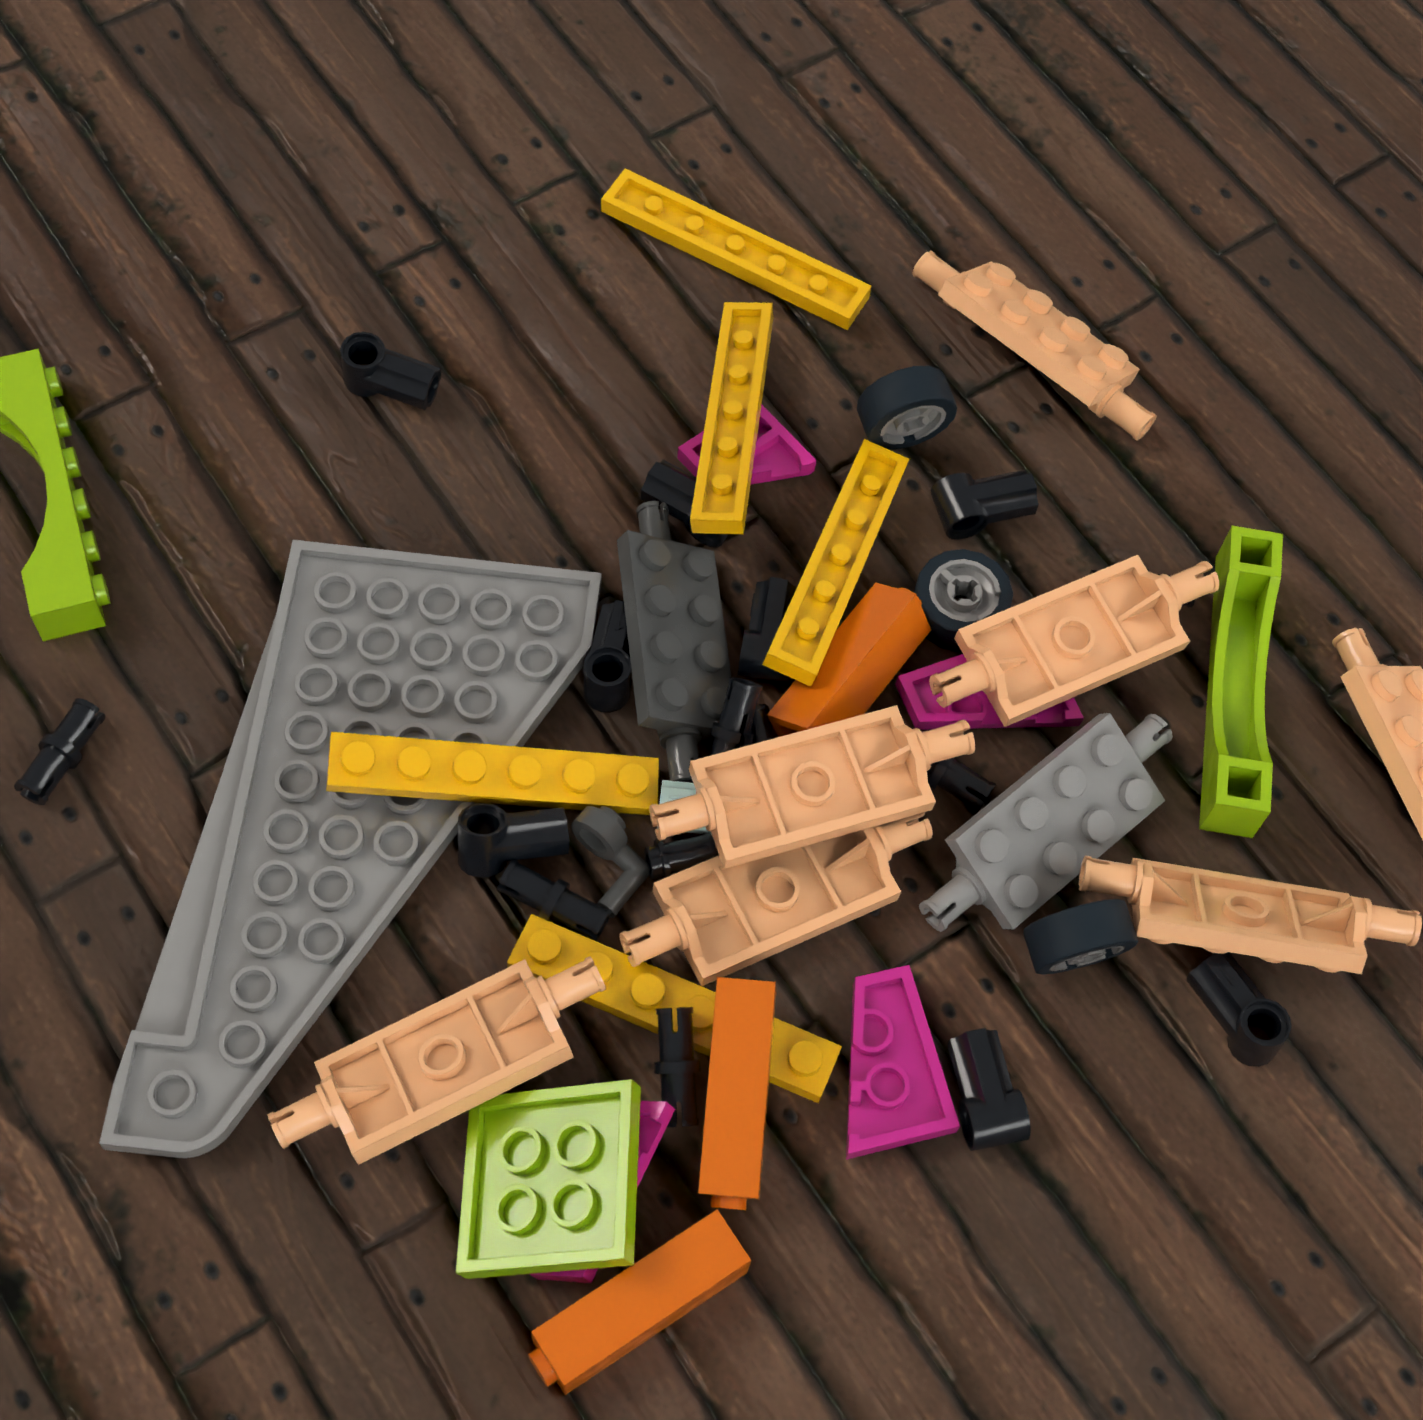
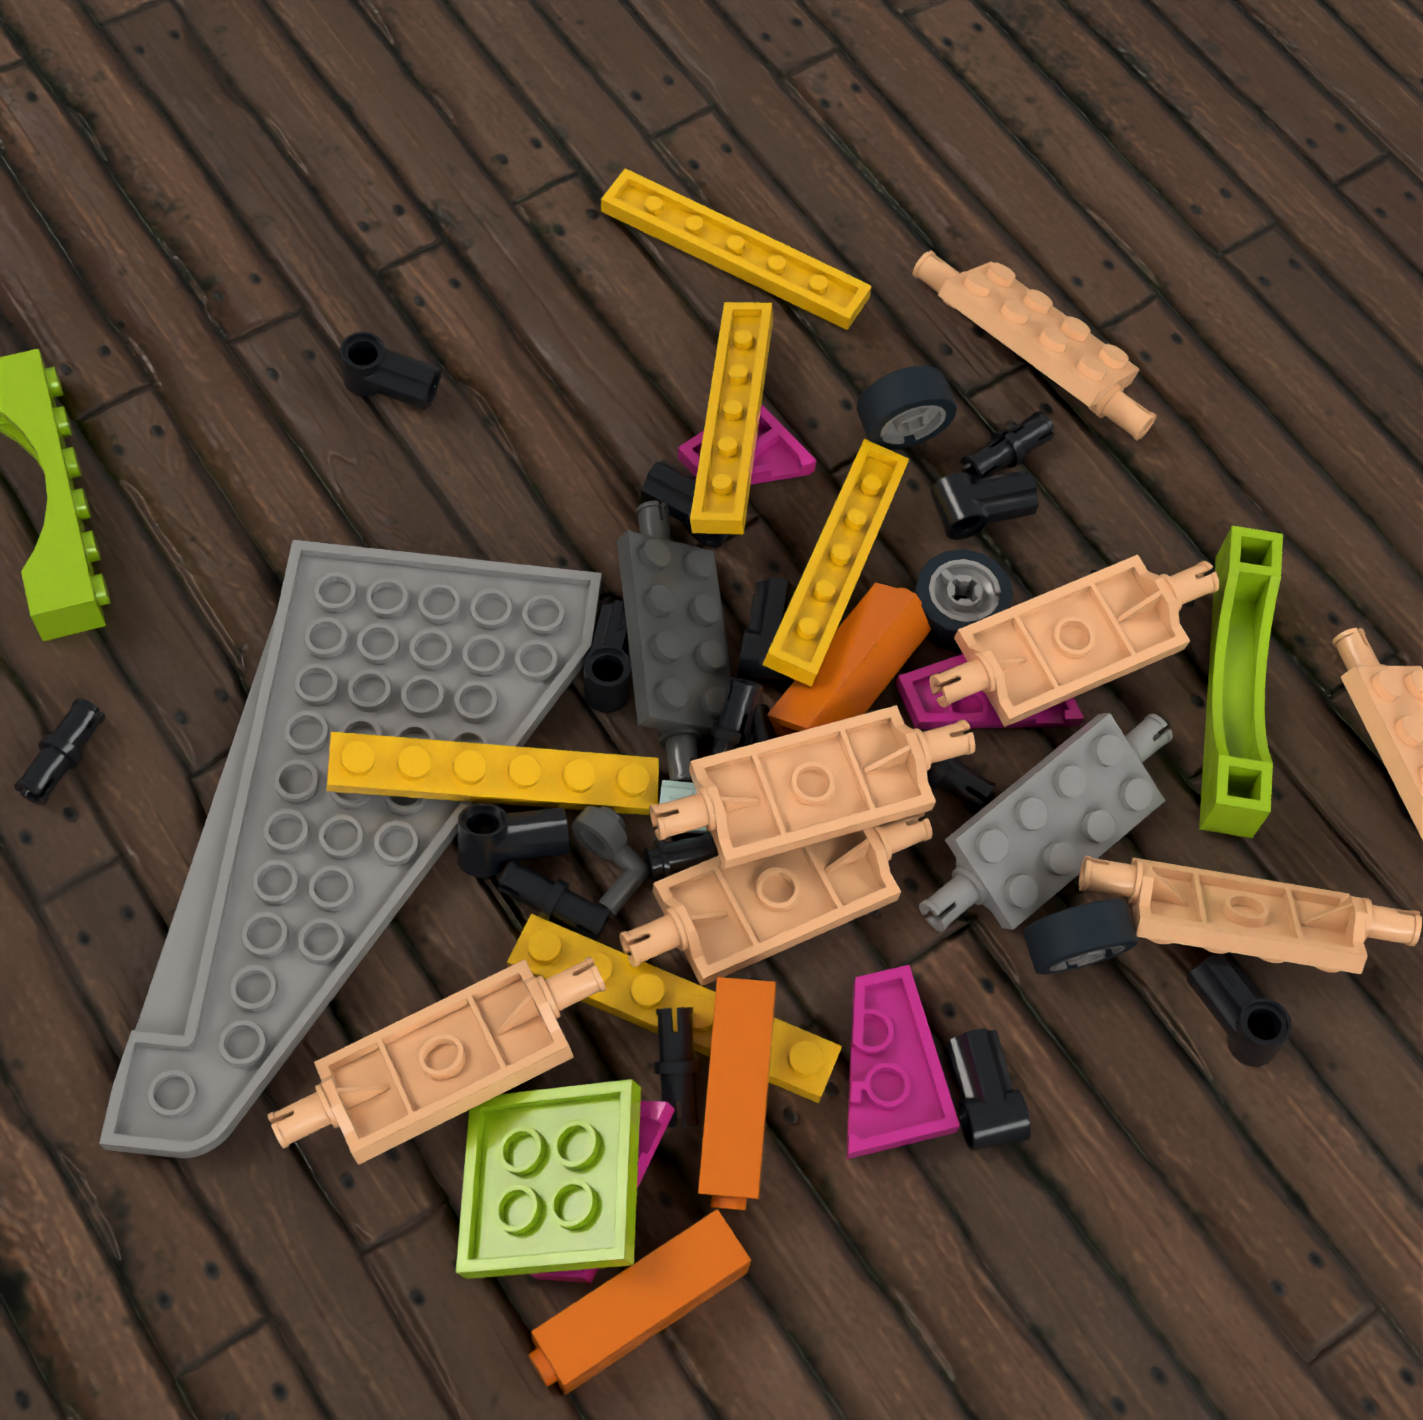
(1008, 447): none -> black pin

